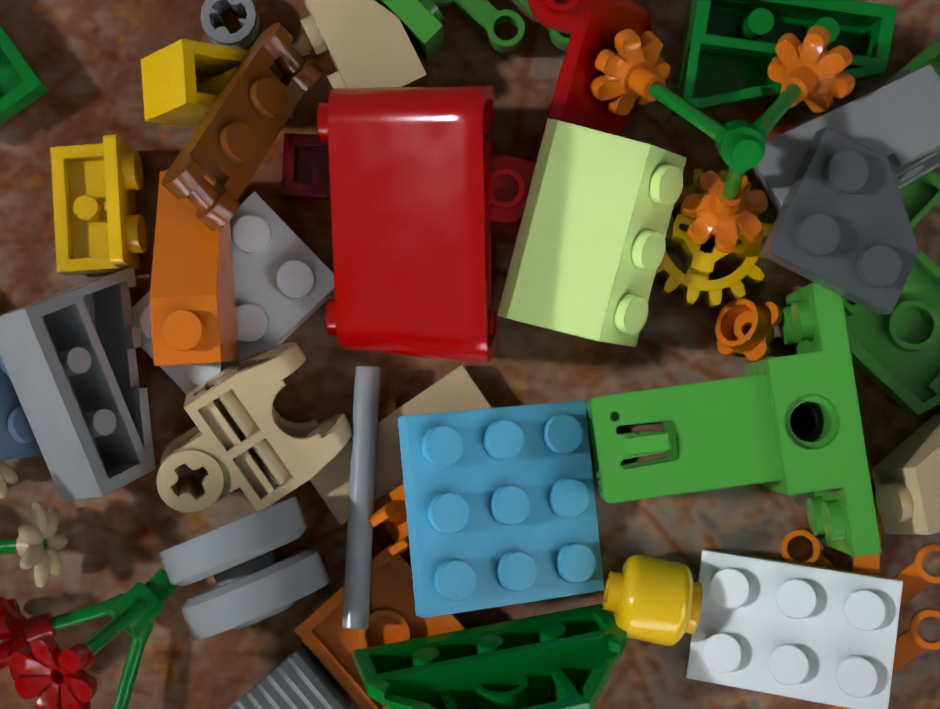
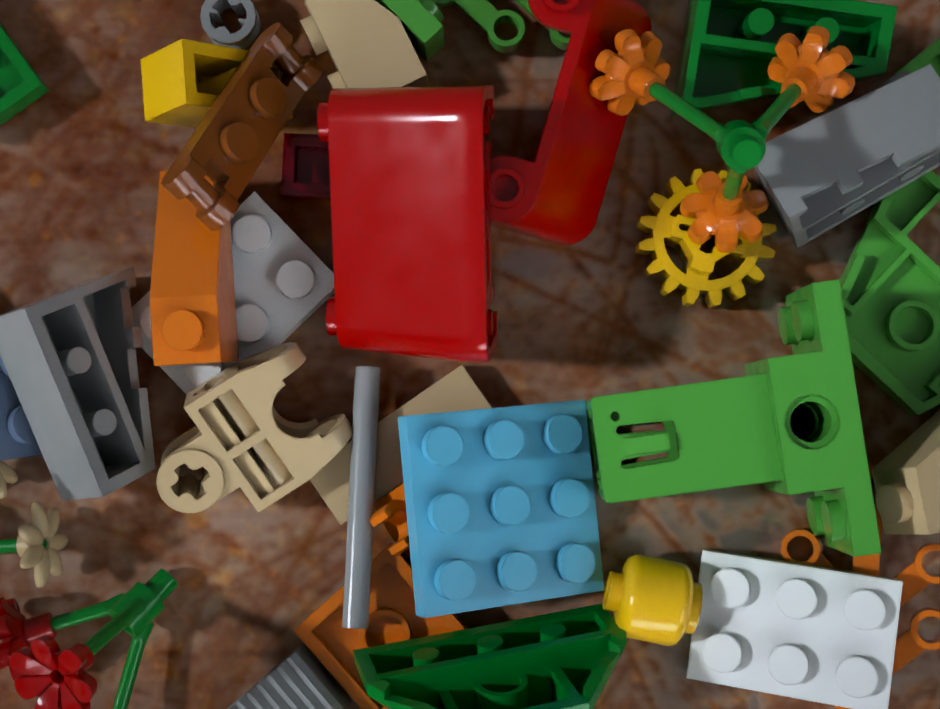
(97, 207): yellow bracket -> none
(247, 574): light grey wheel -> none
(592, 234): yellowish green slope -> none
(734, 324): orange plate -> none
(845, 224): dark grey plate -> none

